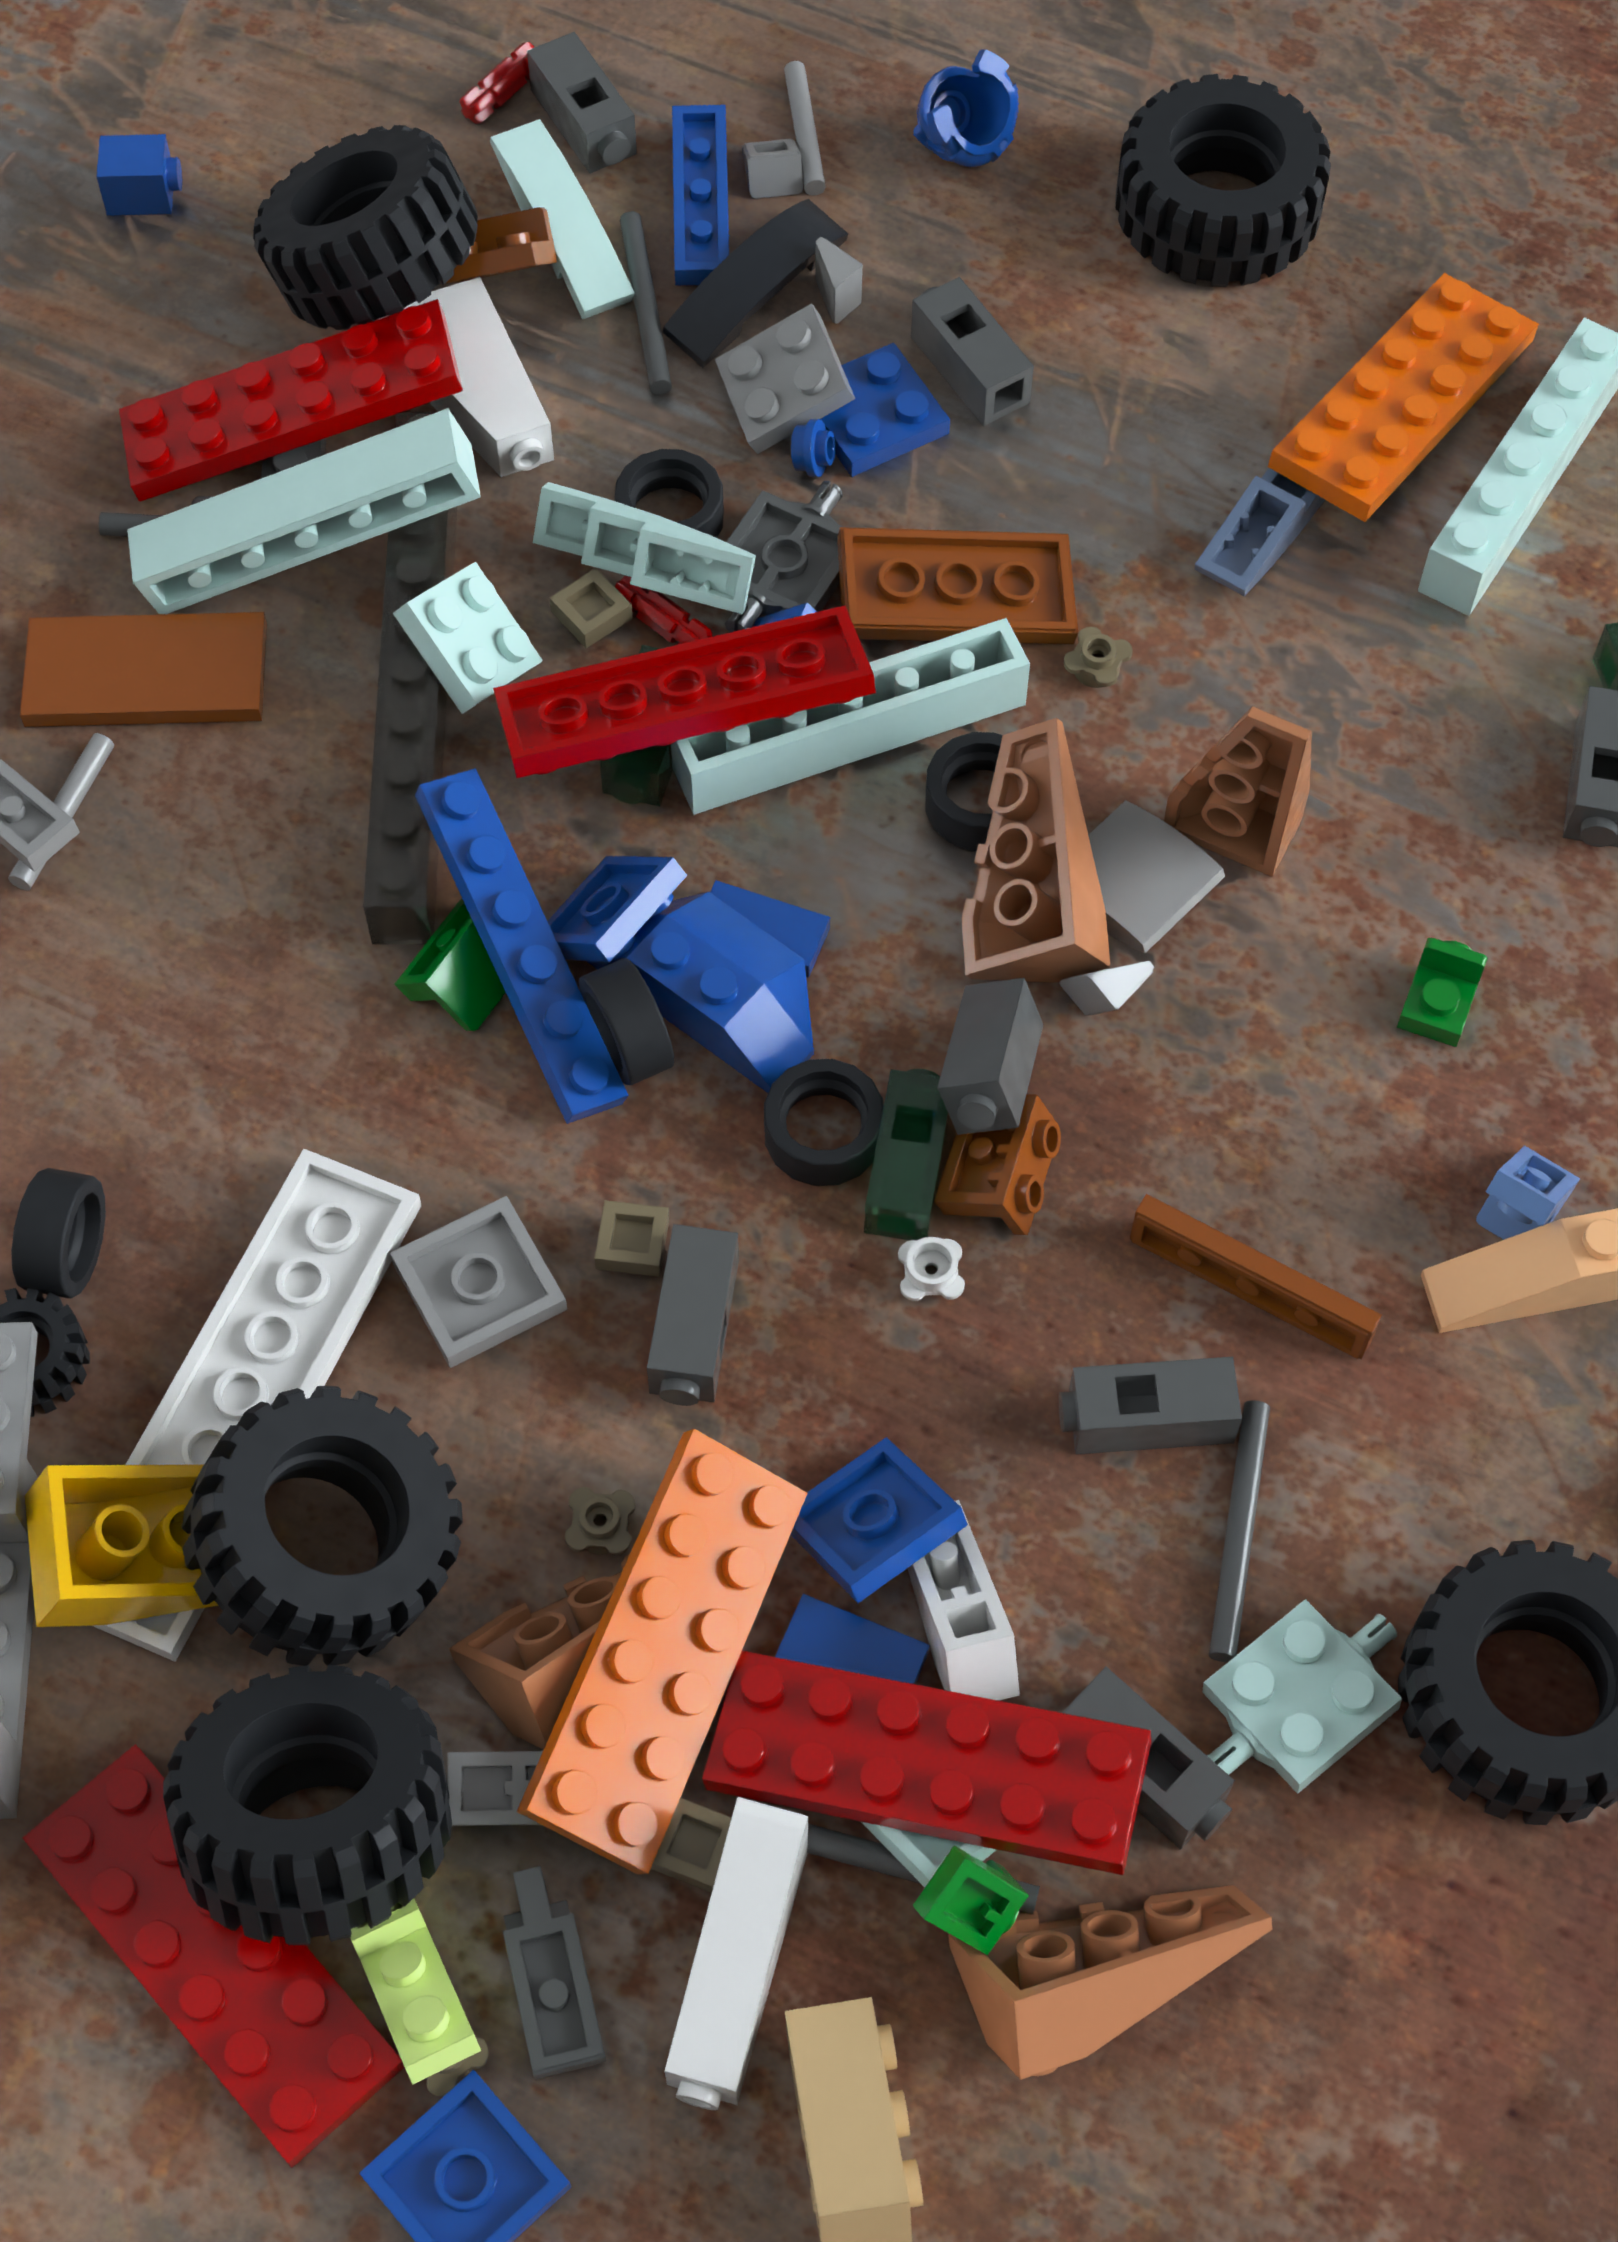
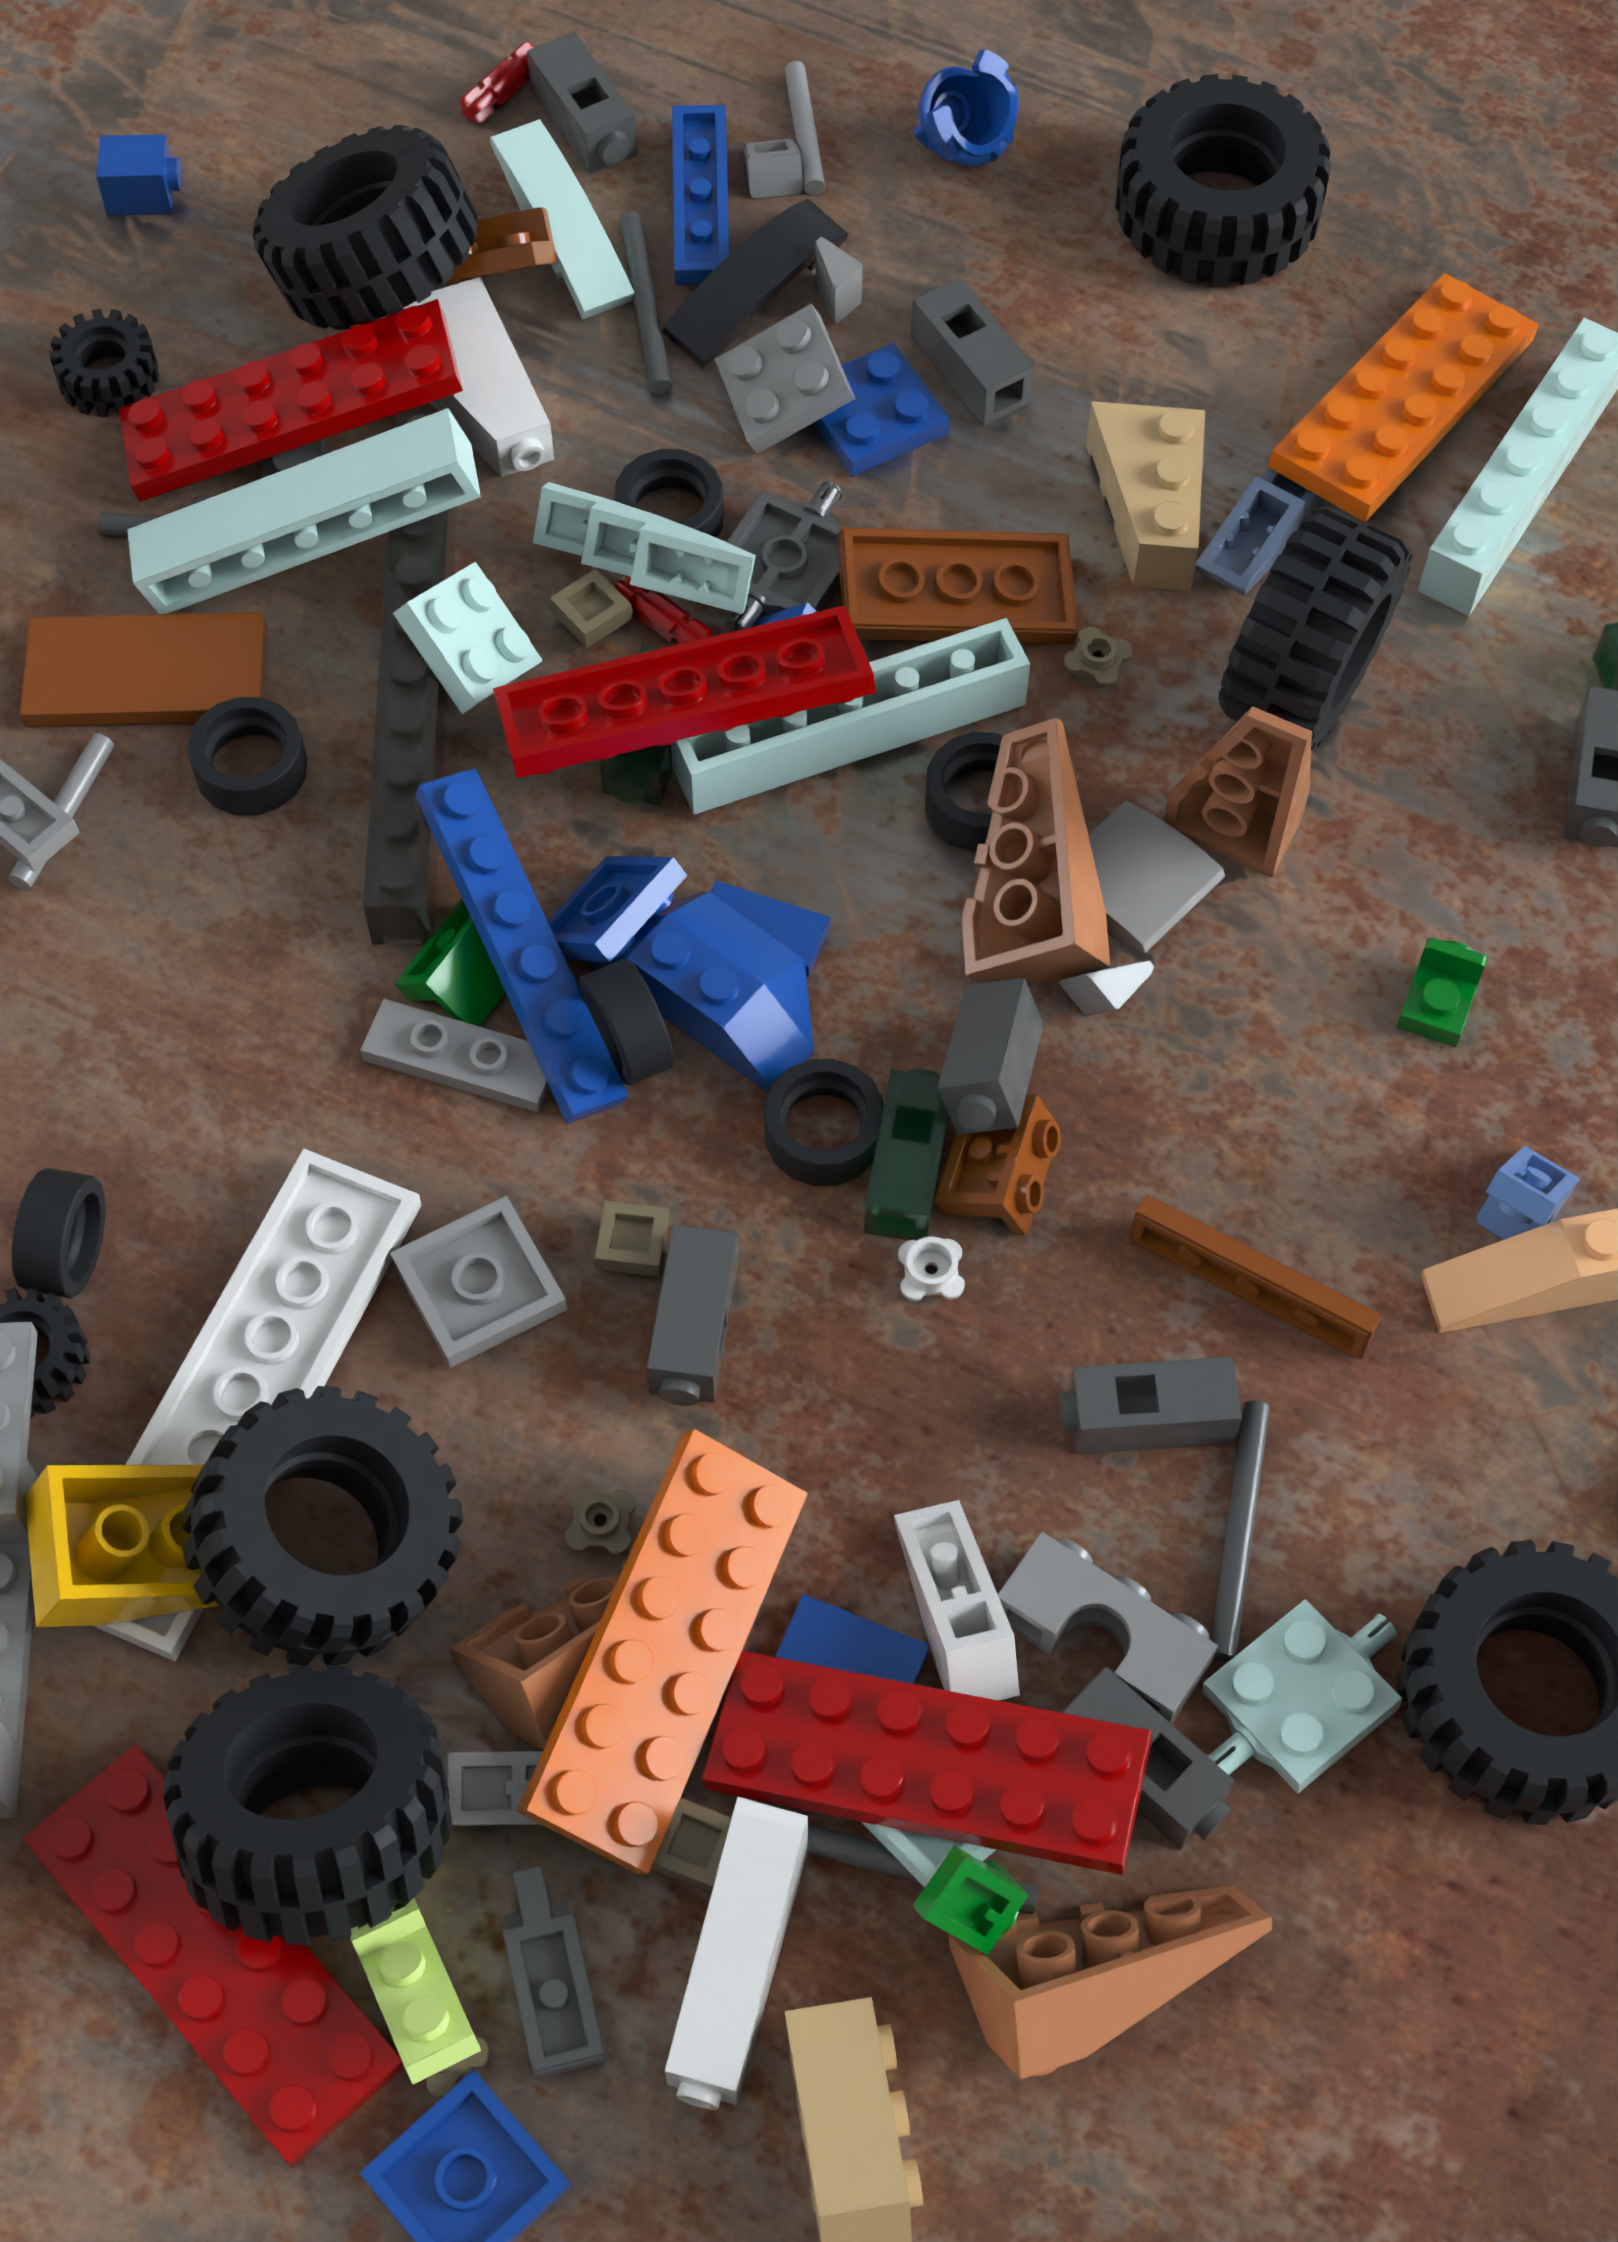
(99, 339): none -> black tyre
(234, 720): none -> black tyre
(455, 1055): none -> light grey plate
(812, 448): blue plate -> none
(875, 1519): blue plate -> none
(1063, 1590): none -> light grey arch
(1153, 485): none -> tan wedge
(1316, 622): none -> black tyre

